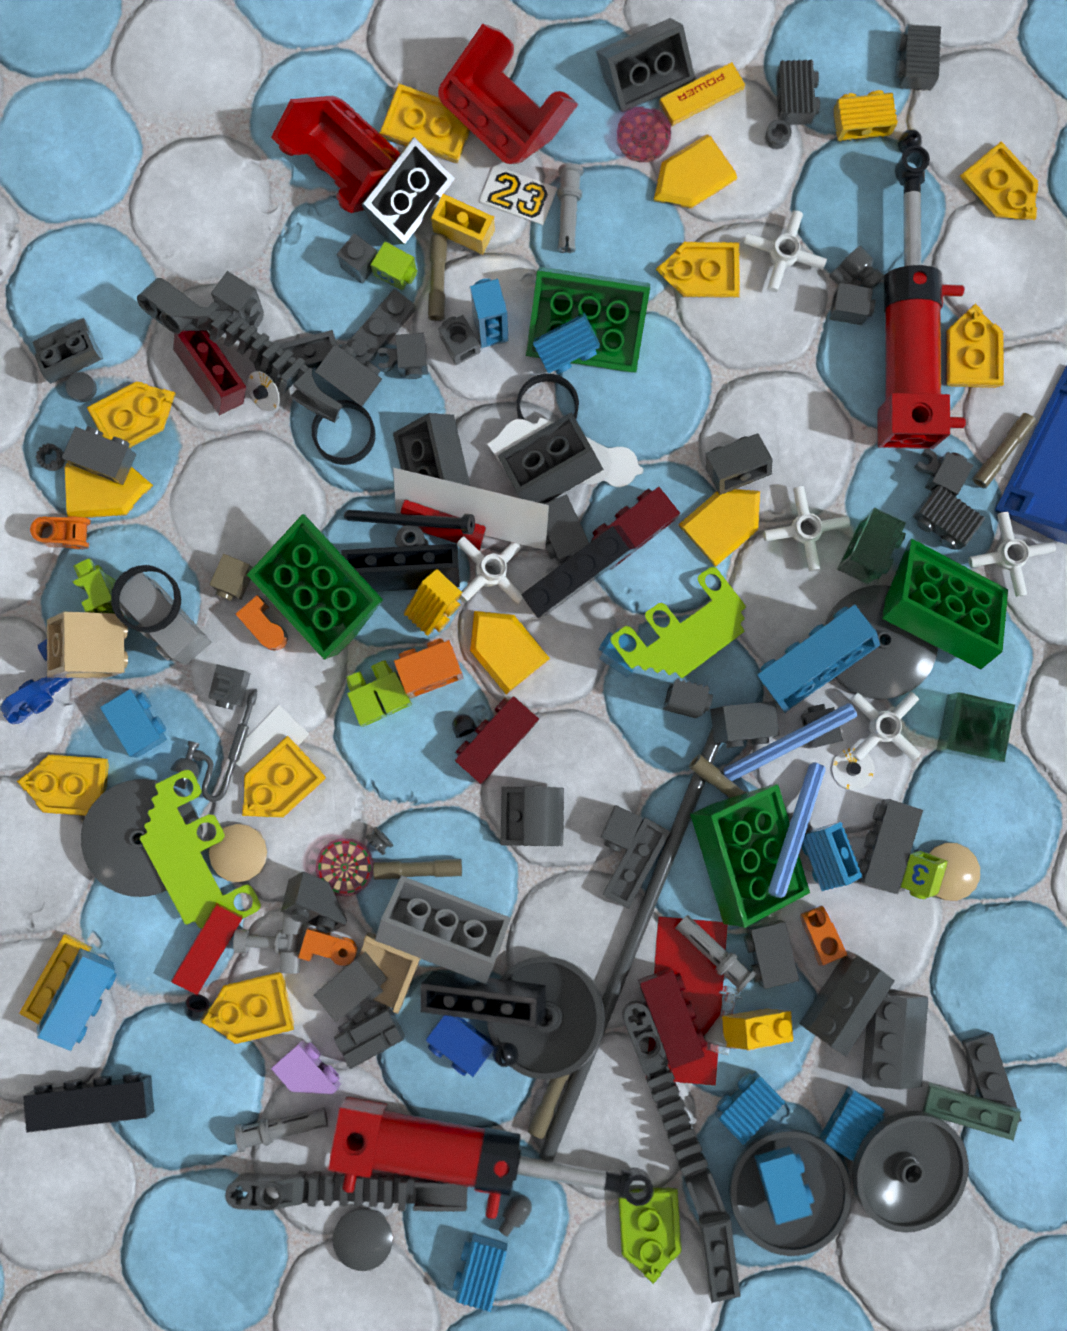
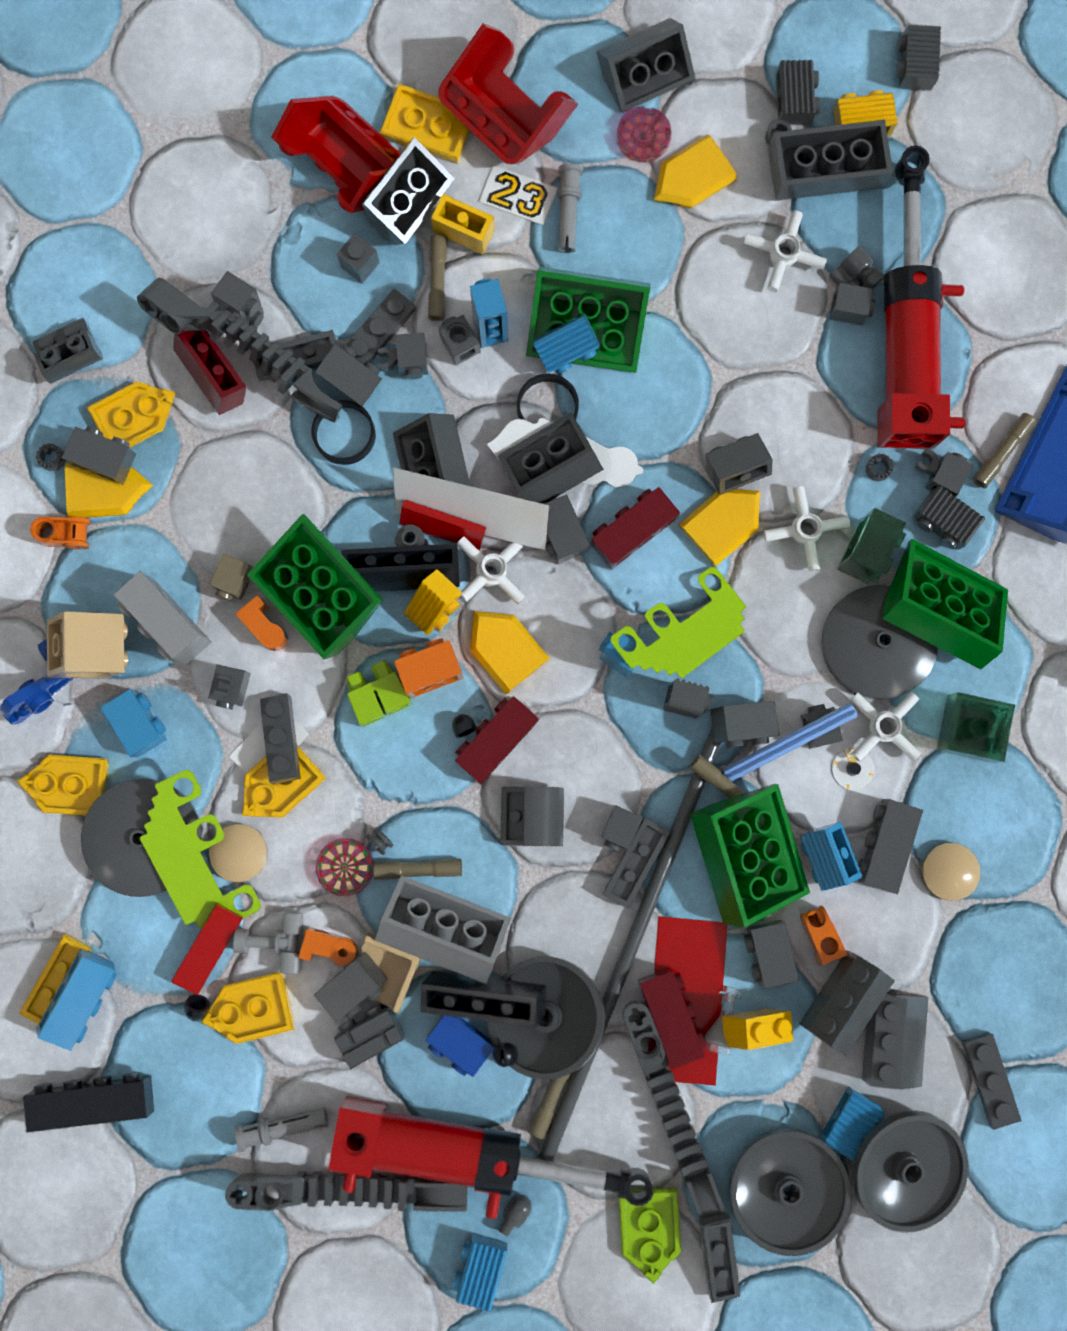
(81, 387): dark grey tile -> none
(97, 585): lime hips -> none
(120, 582): black tyre -> none
(234, 756): dark grey piece -> none
(263, 391): white piece -> none
(280, 739): none -> dark grey plate
(305, 1072): lavender slope -> none
(313, 902): dark grey slope -> none
(363, 1239): dark grey dish -> none
(394, 266): lime brick -> none
(465, 524): black bar -> none
(578, 571): black brick -> none
(702, 93): yellow tile -> none
(704, 269): yellow tile -> none
(725, 962): light grey pin -> none
(748, 1107): dark azure brick -> none
(783, 1184): dark azure brick -> none
(796, 830): light blue axle -> none
(819, 657): dark azure brick -> none
(830, 160): none -> dark grey brick
(875, 460): none -> dark grey bush
(906, 135): black hinge -> none
(924, 874): lime brick -> none
(972, 1111): sand green tile -> none
(975, 351): yellow tile -> none
(1003, 184): yellow tile -> none
(1022, 552): white bar -> none

